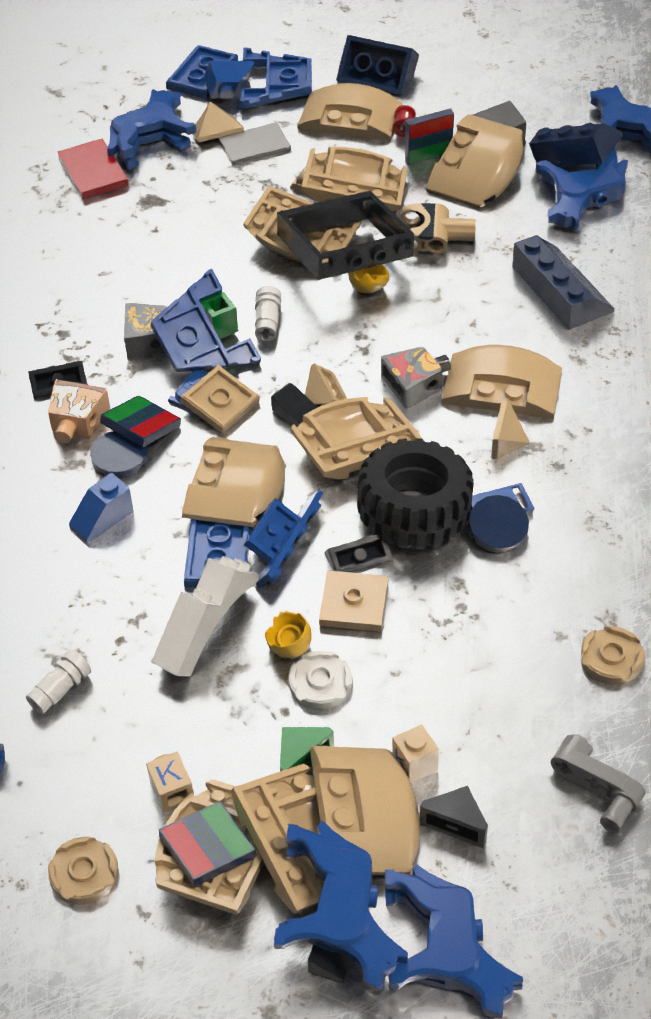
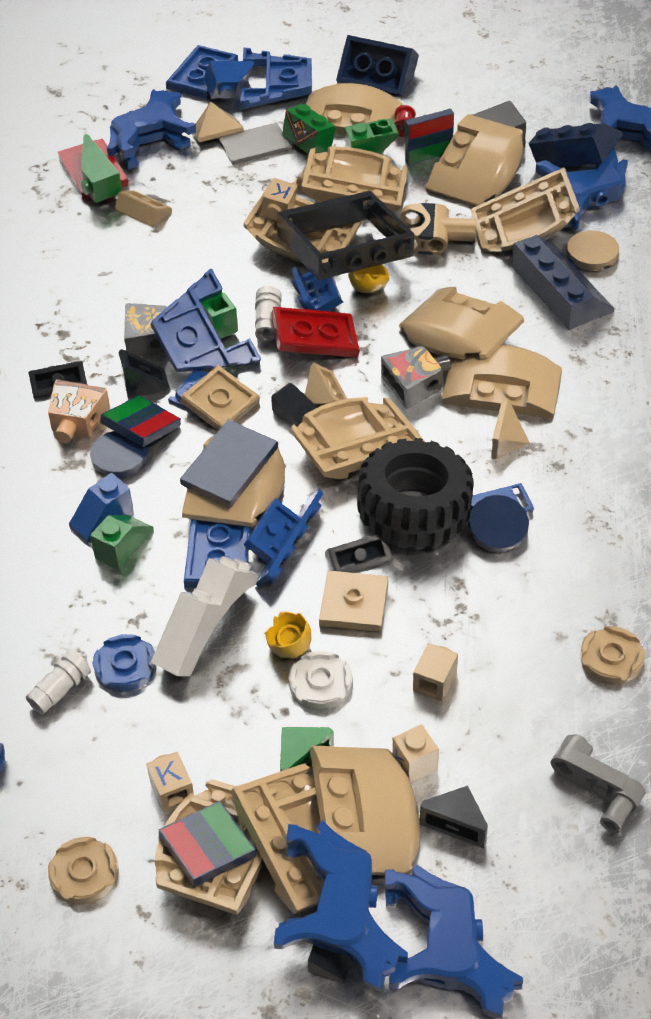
(99, 175): none -> slope
(118, 539): none -> green slope
(124, 663): none -> tile
(141, 376): none -> black slope
(142, 207): none -> tan slope
(229, 463): none -> tile
(278, 197): none -> tan brick
(308, 129): none -> green brick
(315, 332): none -> red tile
(316, 294): none -> blue bracket
(371, 136): none -> green slope
(435, 671): none -> tan brick
(460, 324): none -> tan slope
(529, 210): none -> tan slope
(592, 250): none -> tan tile

